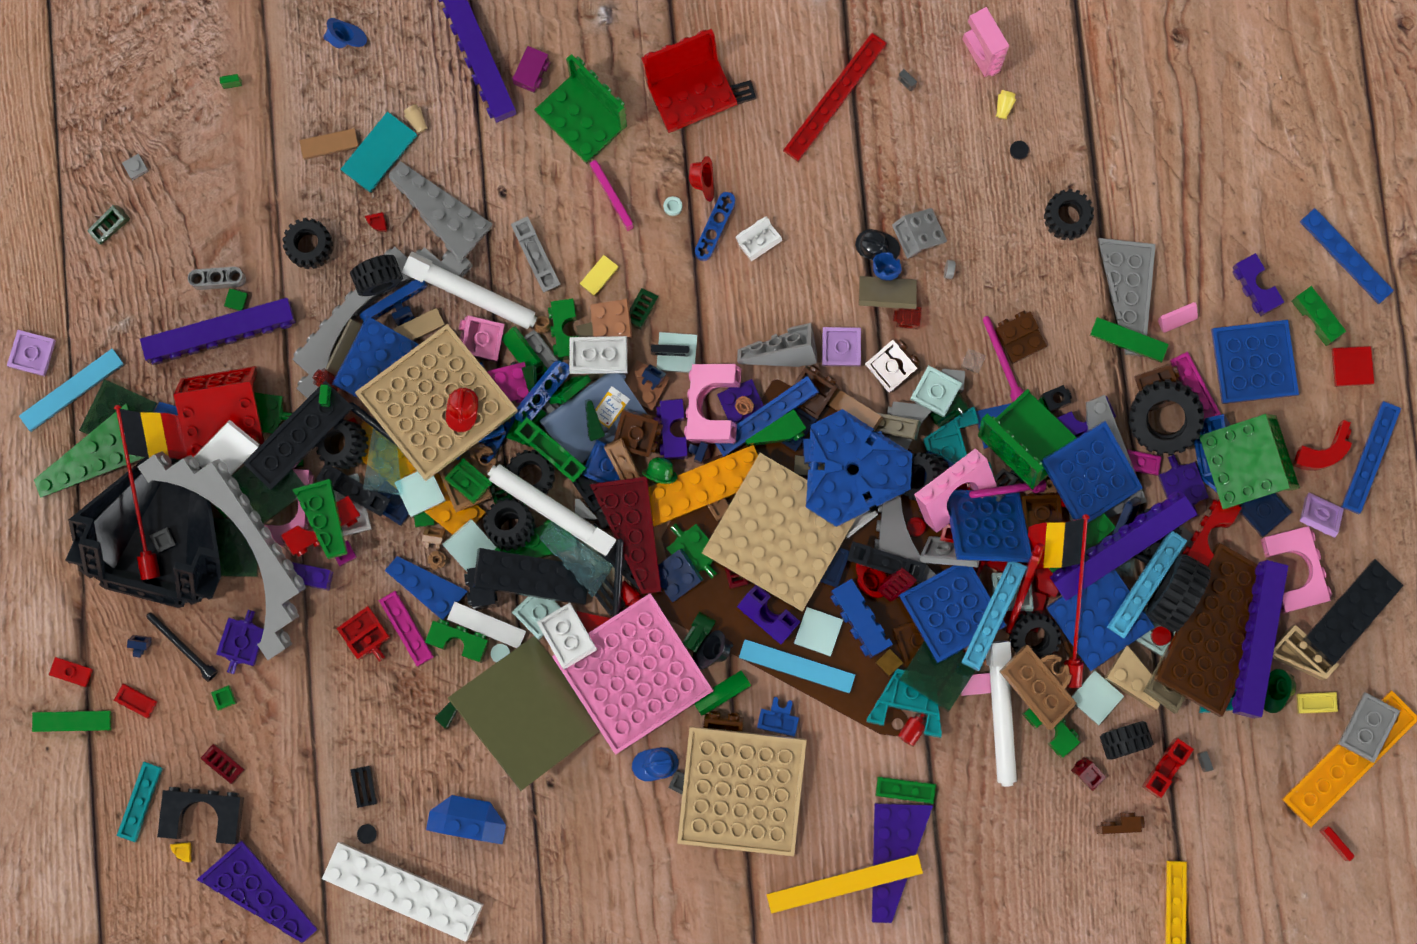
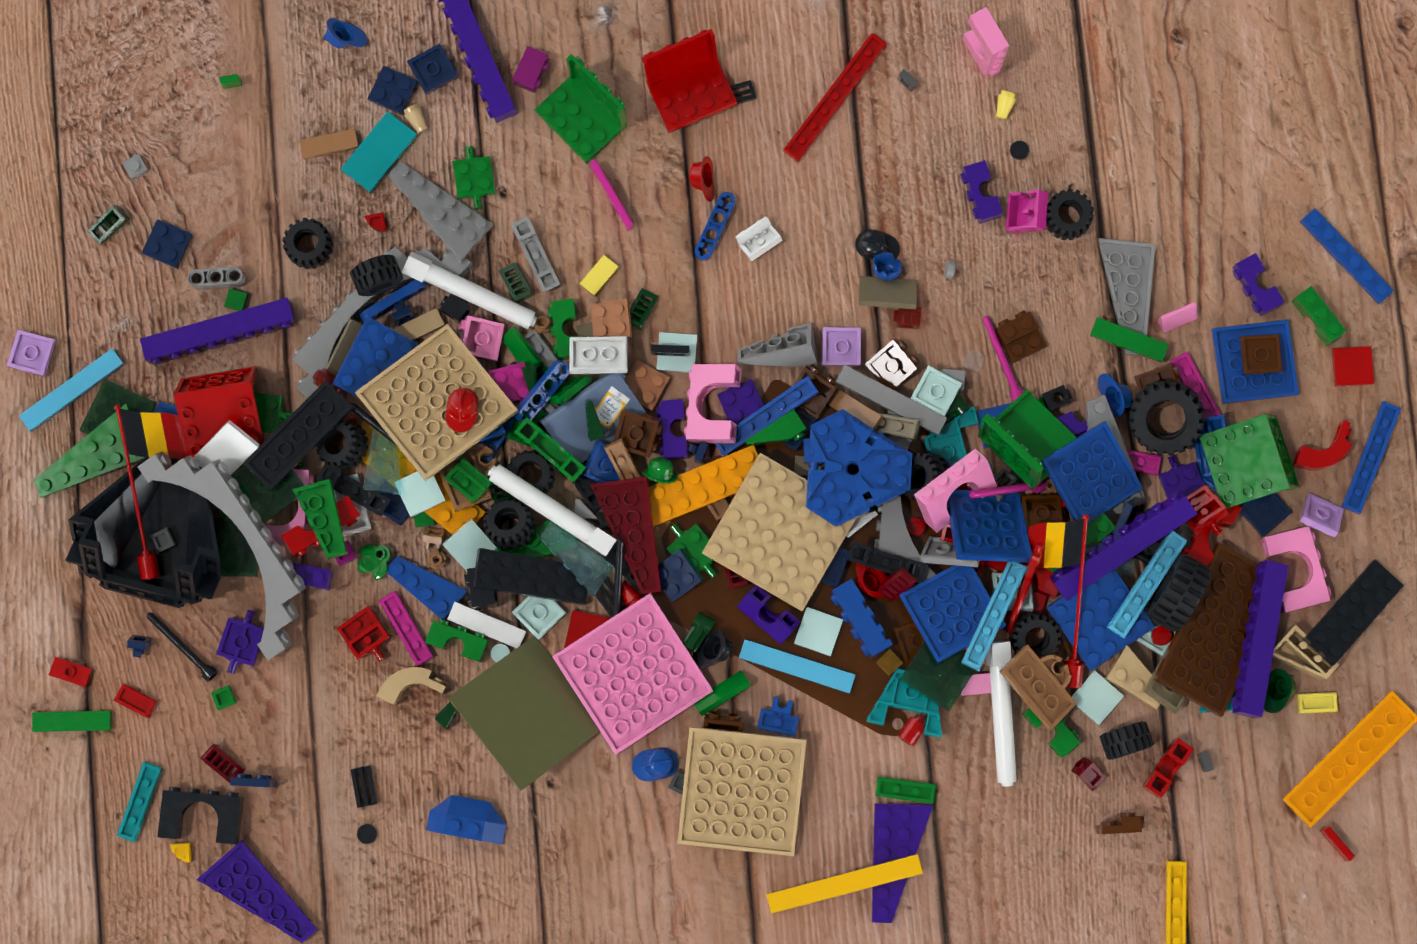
(167, 244): none -> dark blue plate
(260, 781): none -> dark blue plate
(324, 396): green tile -> none
(372, 562): none -> green plate
(392, 90): none -> dark blue plate
(402, 679): none -> tan arch
(402, 891): white brick -> none
(432, 69): none -> dark blue plate
(454, 308): none -> black brick
(473, 177): none -> green plate
(521, 296): none -> dark green slope
(566, 636): white tile -> none
(654, 375): dark blue tile -> none
(672, 206): light aqua tile -> none
(744, 405): nougat plate -> none
(890, 399): none -> light grey tile
(918, 232): light grey bracket -> none
(984, 208): none -> dark purple arch
(1025, 213): none -> dark pink piece
(1117, 394): none -> blue piece
(1208, 510): none -> red plate
(1260, 354): none -> reddish brown plate
(1369, 727): light grey tile -> none

